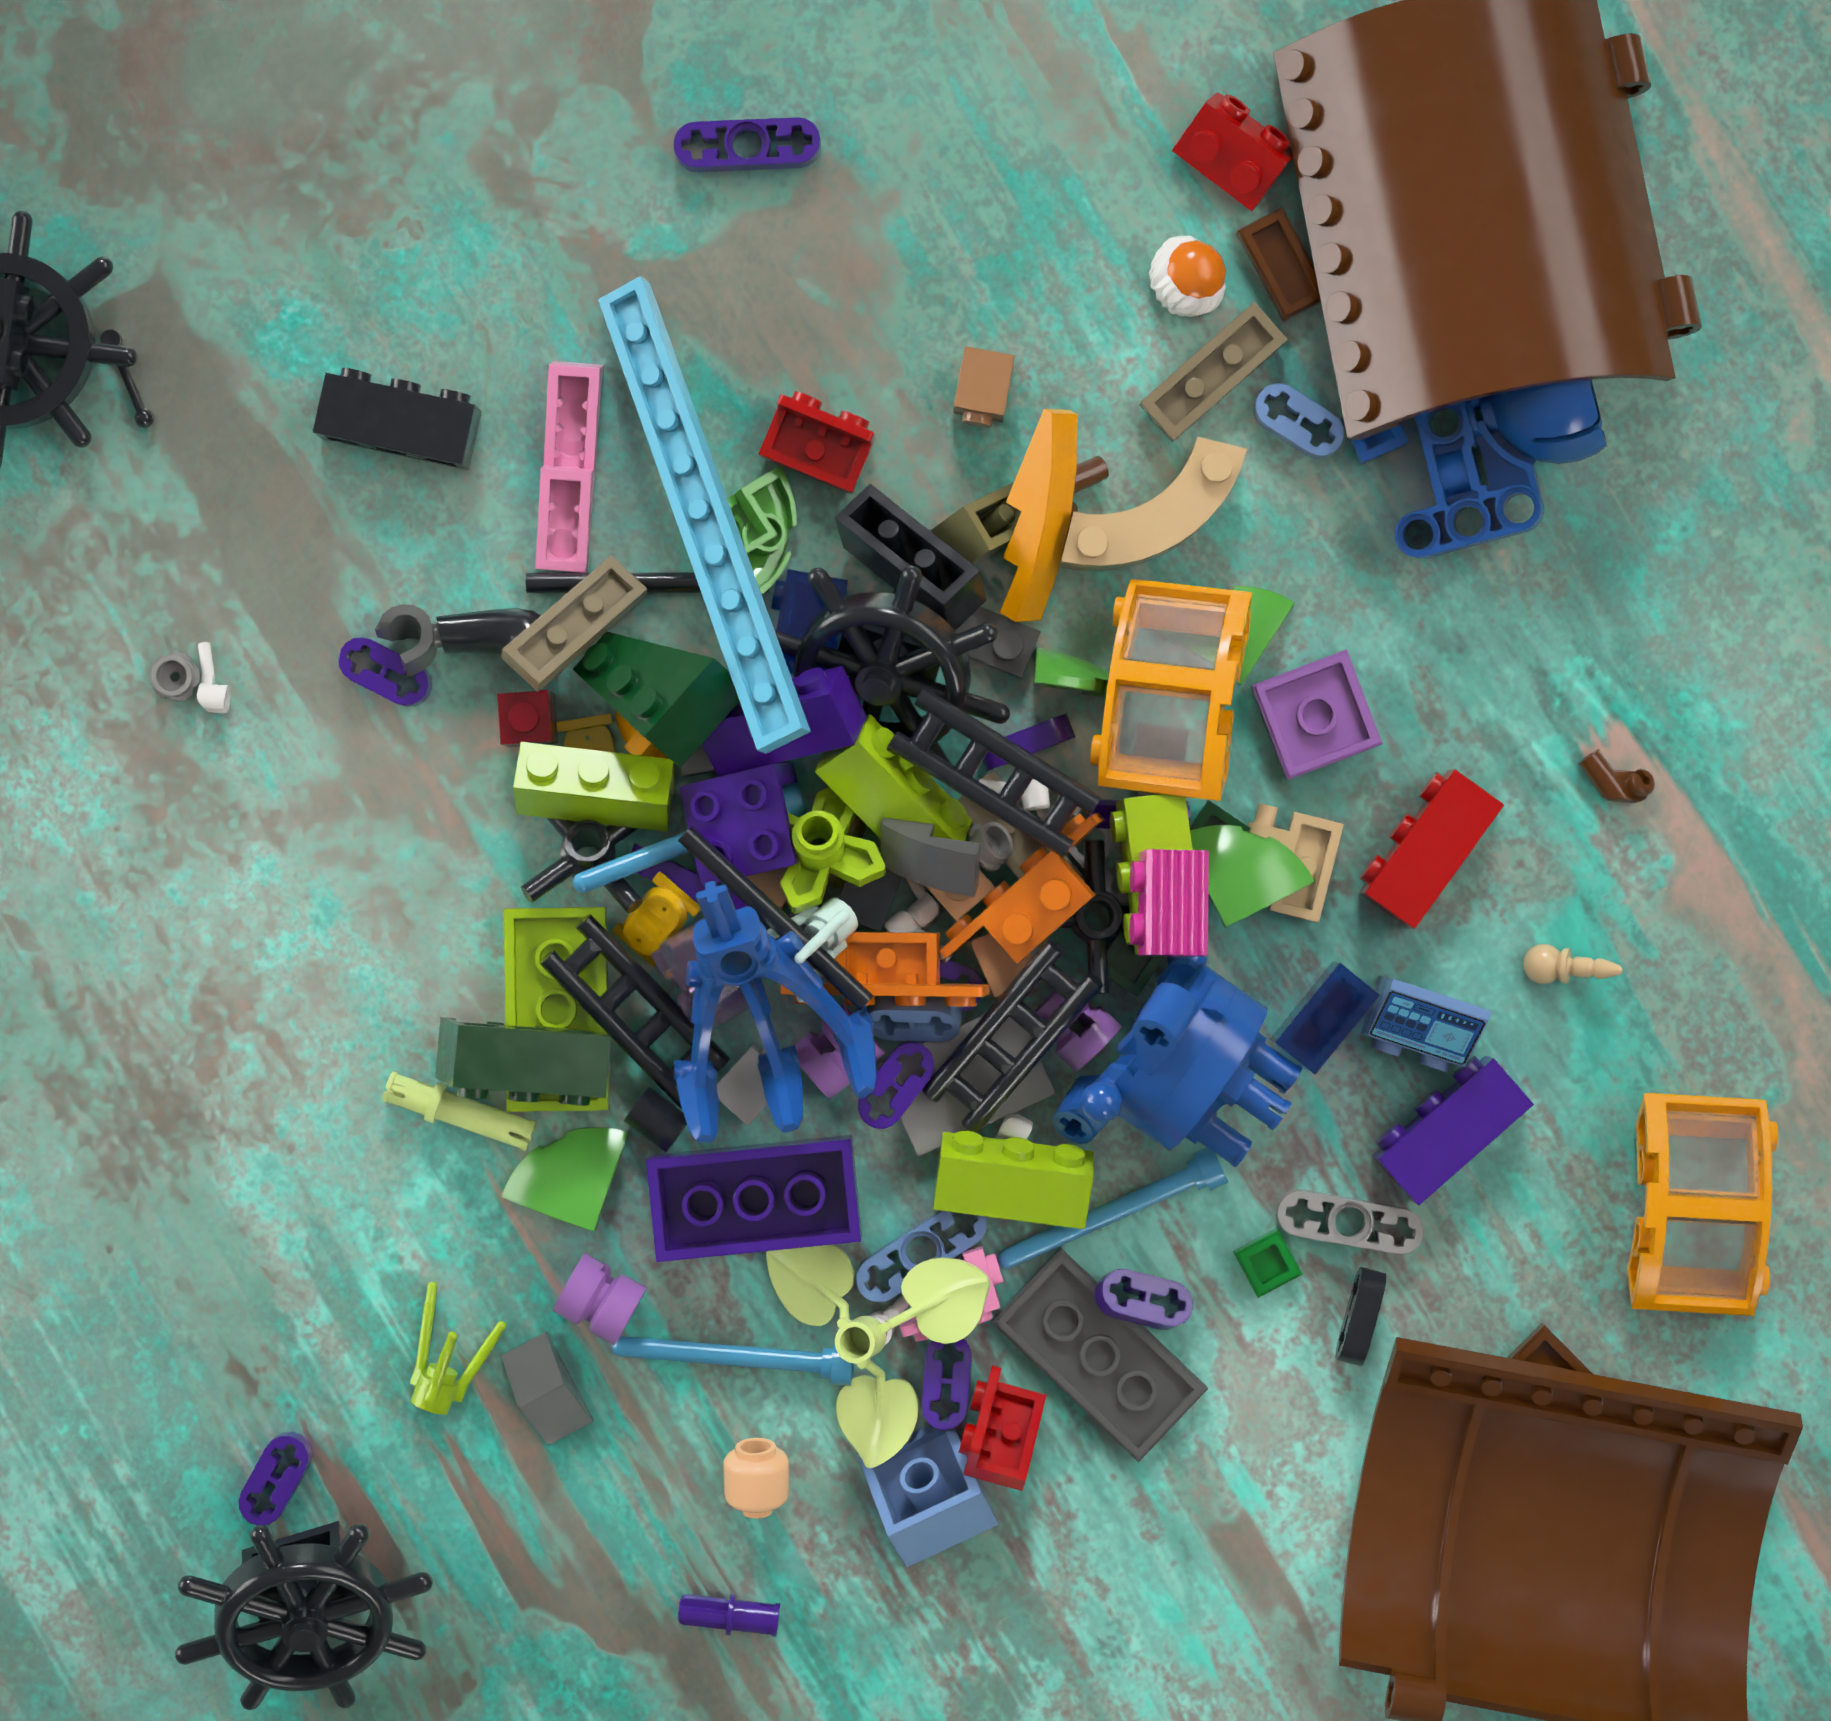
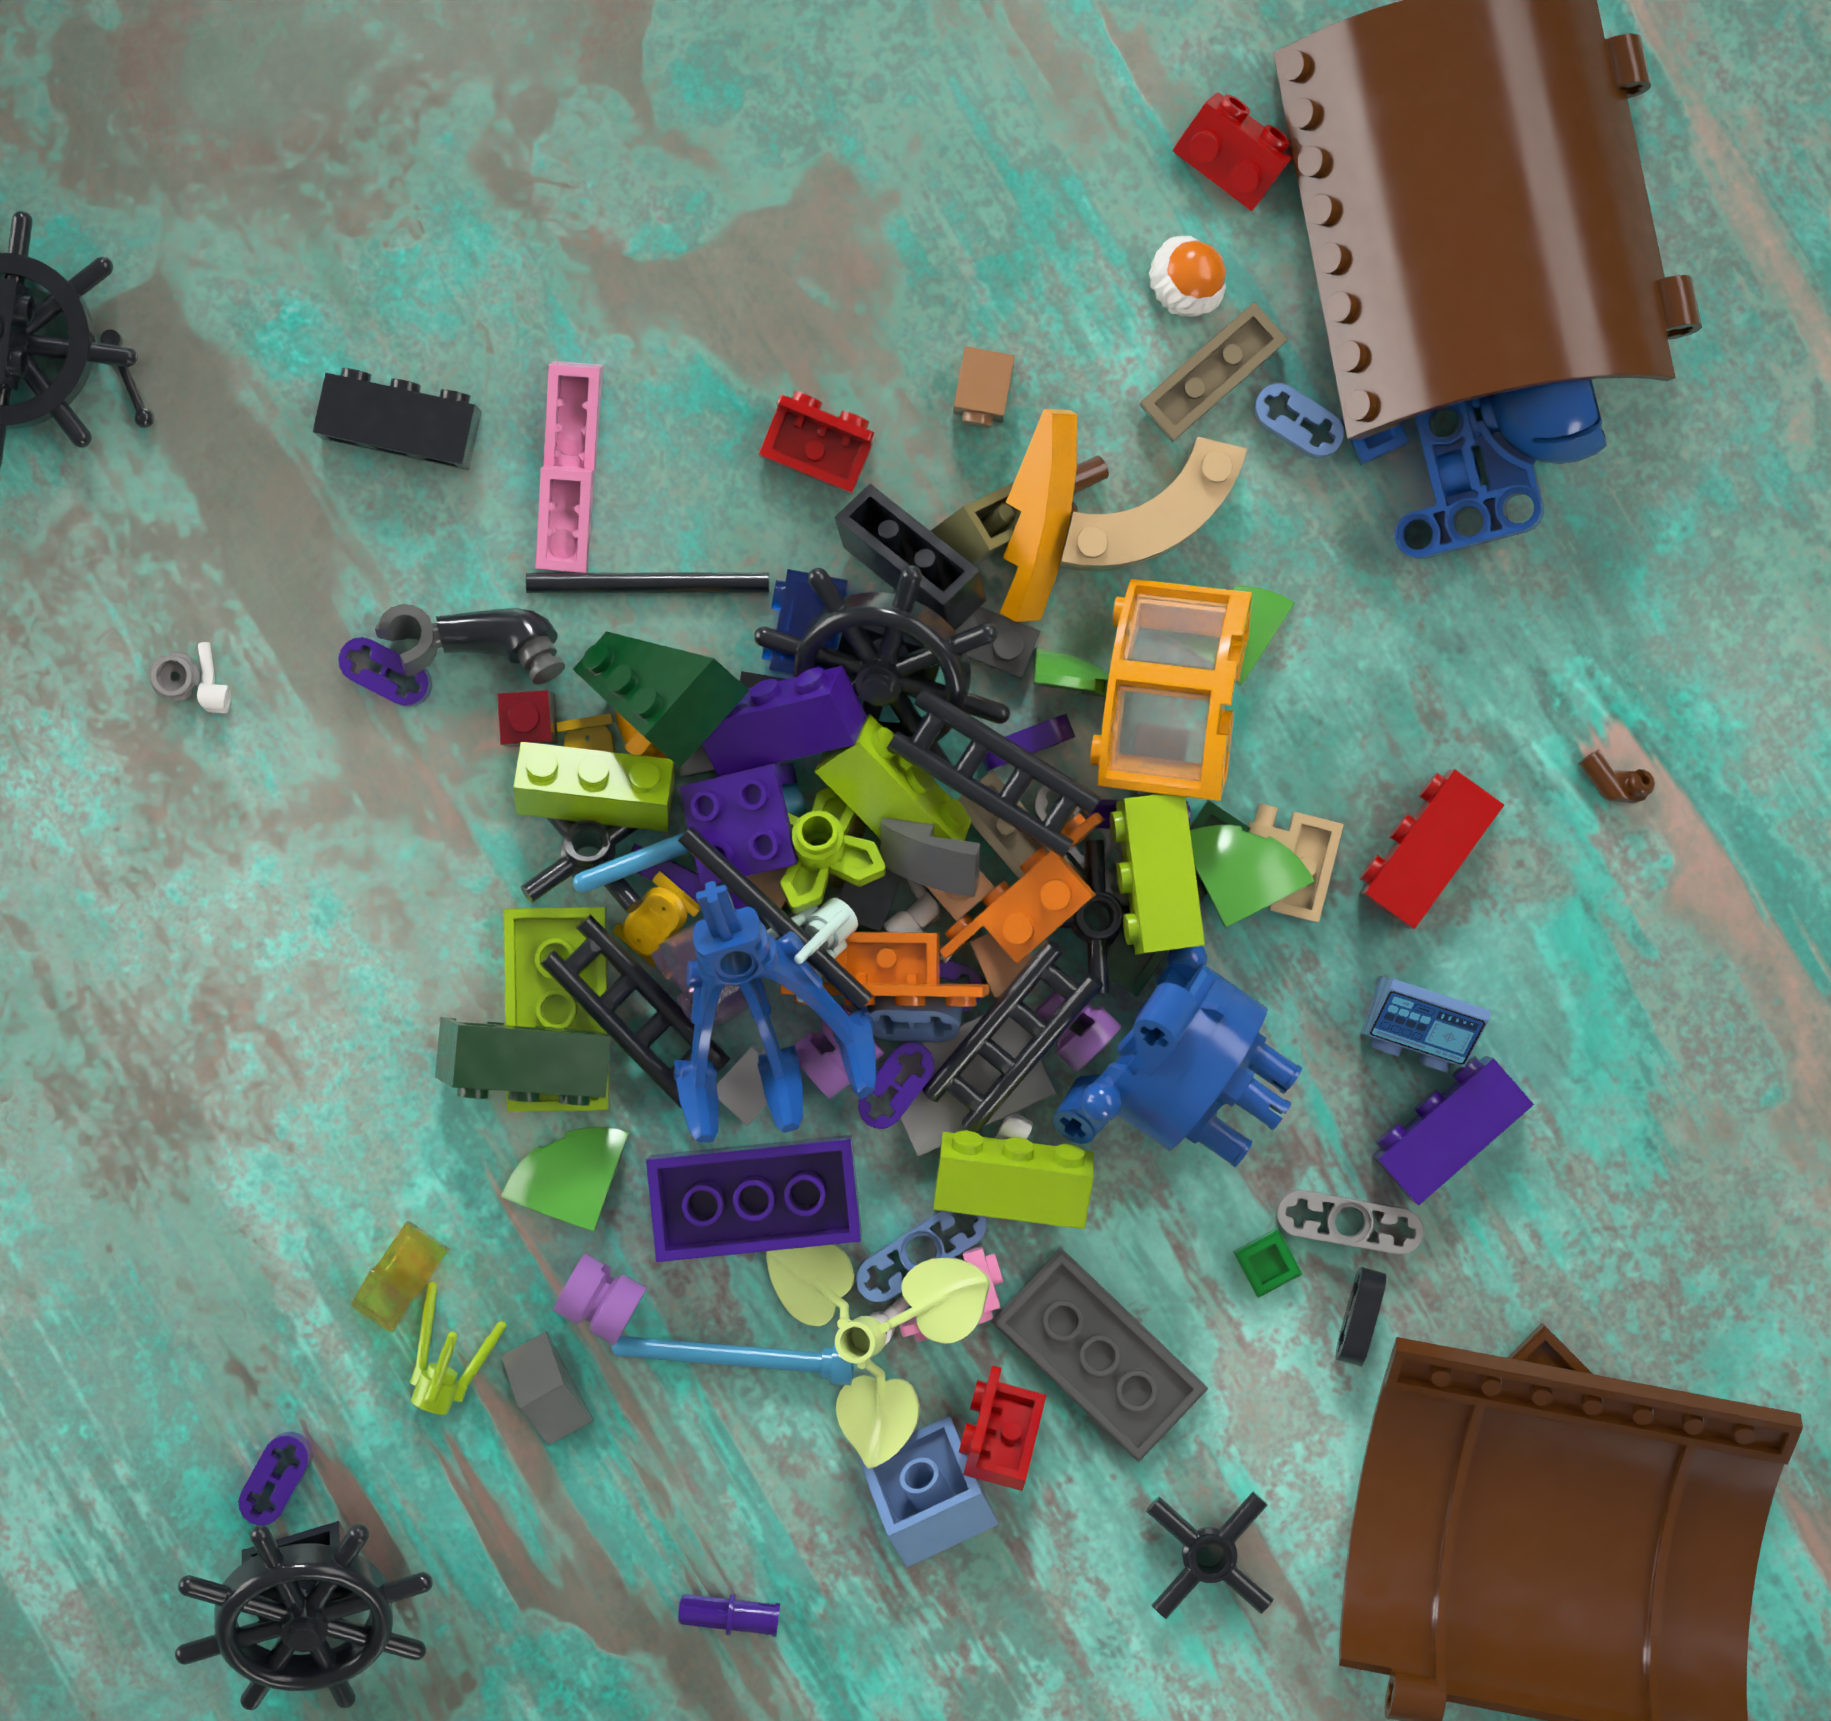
(399, 1276): none -> clear yellow slope
(462, 1112): yellowish green pin -> none
(574, 623): dark tan plate -> none
(656, 1119): black piece -> none
(704, 516): medium azure plate -> none
(710, 157): dark purple beam -> none
(756, 1477): light nougat head -> none
(764, 517): bright green brick -> none
(959, 1385): dark purple beam -> none
(994, 842): light grey plate -> none
(1034, 798): white hand -> none
(1146, 1288): beam -> none
(1171, 903): dark pink brick -> none
(1201, 1172): dark azure piece -> none
(1224, 1570): none -> black bar
(1281, 264): reddish brown tile -> none
(1316, 715): medium lavender plate -> none
(1324, 1017): clear blue brick -> none
(1547, 964): tan bar -> none
(1704, 1204): window -> none

